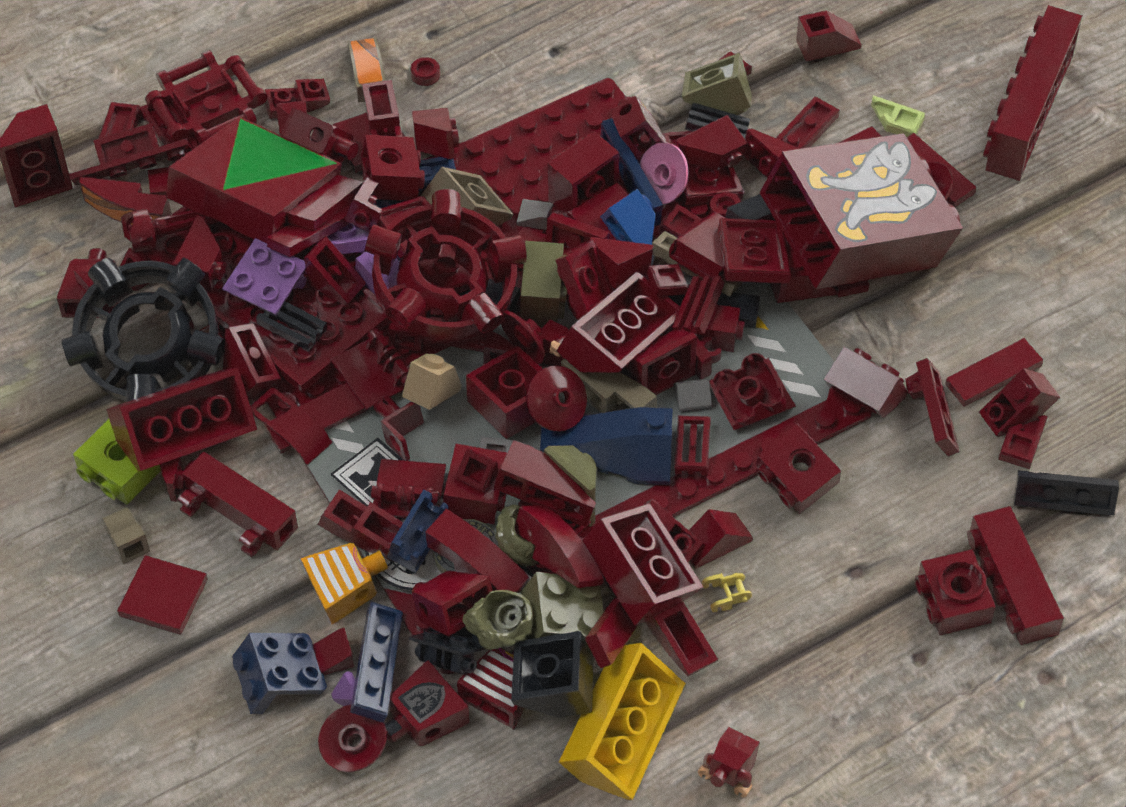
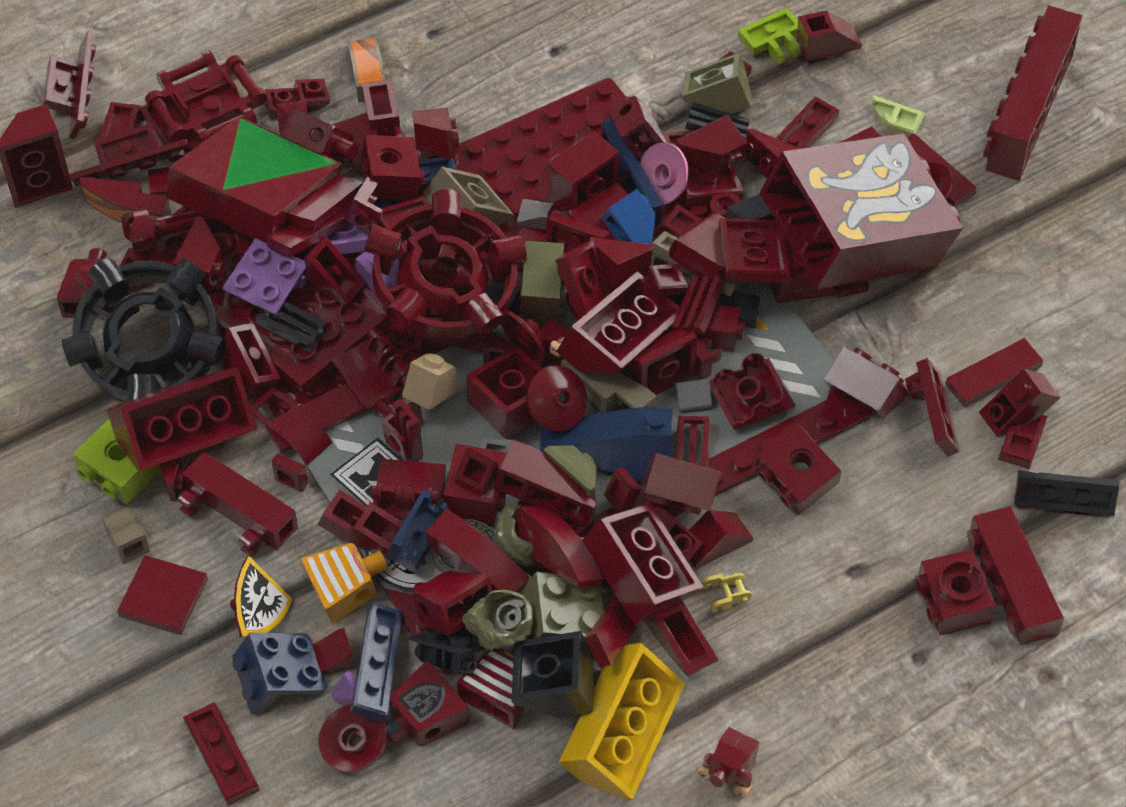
(68, 82): none -> bracket
(221, 754): none -> dark red tile
(257, 600): none -> shield
(289, 472): none -> dark red tile
(408, 429): none -> dark red tile
(425, 71): dark red tile -> none
(622, 490): none -> dark red tile
(681, 482): none -> dark red brick
(769, 33): none -> lime hinge

